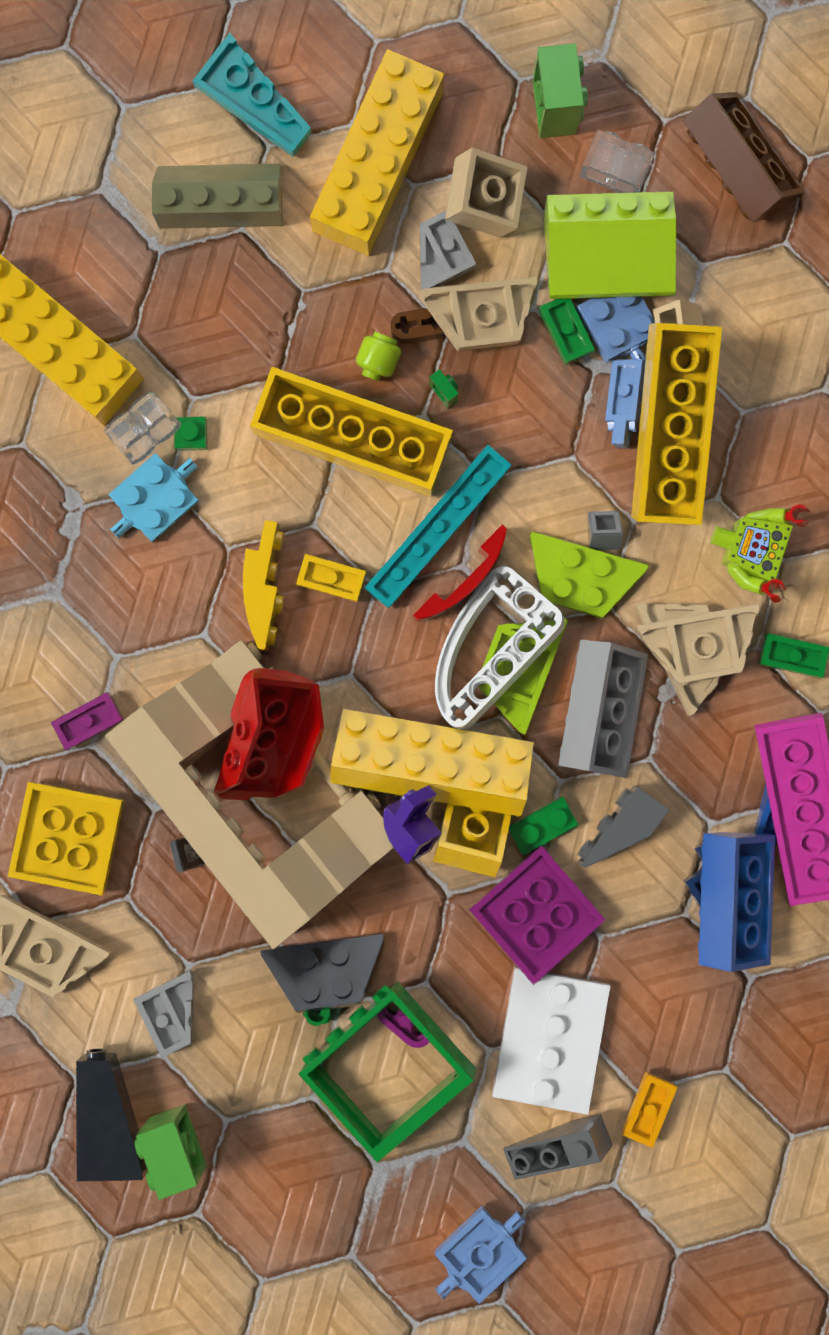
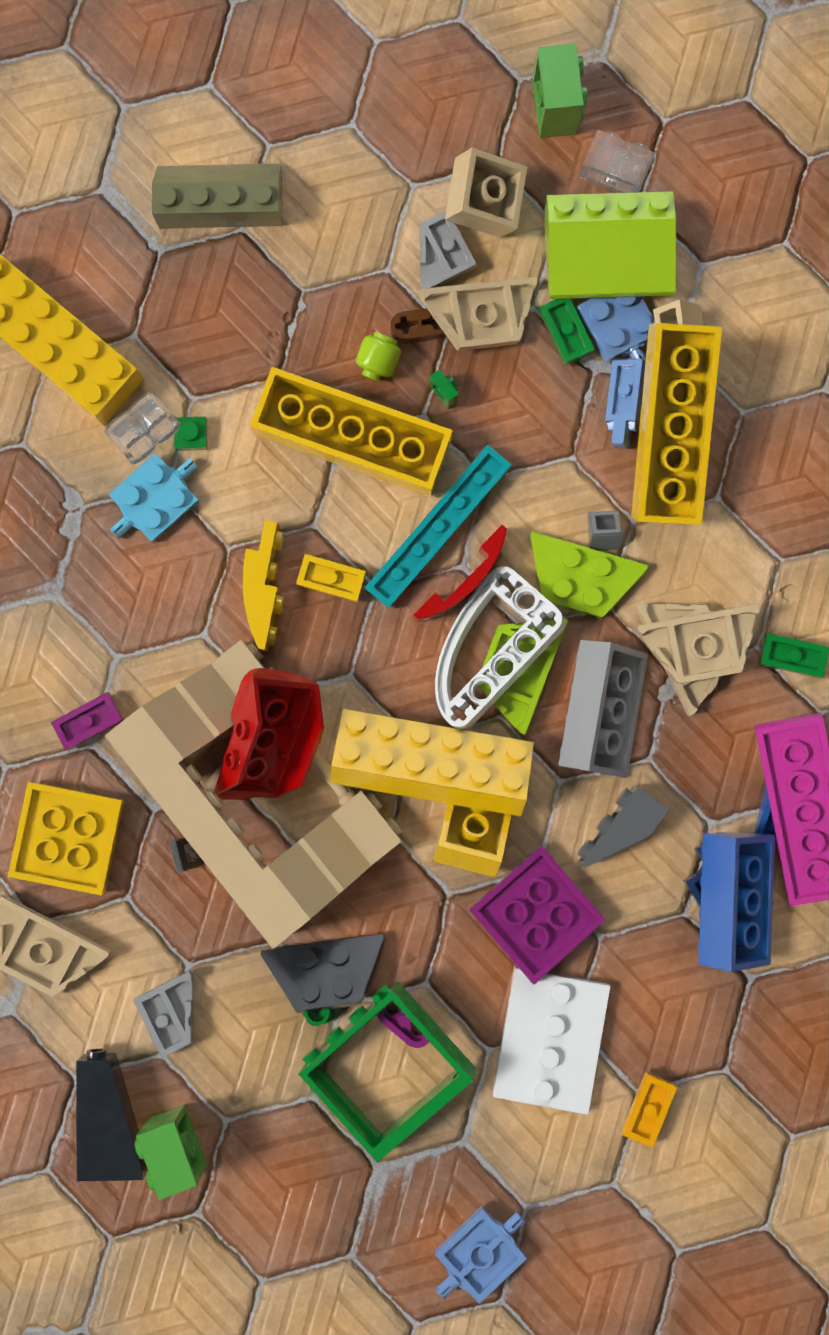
(245, 92): teal wing -> none
(377, 152): yellow brick -> none
(409, 826): dark purple brick -> none
(542, 825): green plate -> none
(560, 1148): dark grey slope -> none
(742, 155): reddish brown slope -> none
(757, 548): lime torso -> none

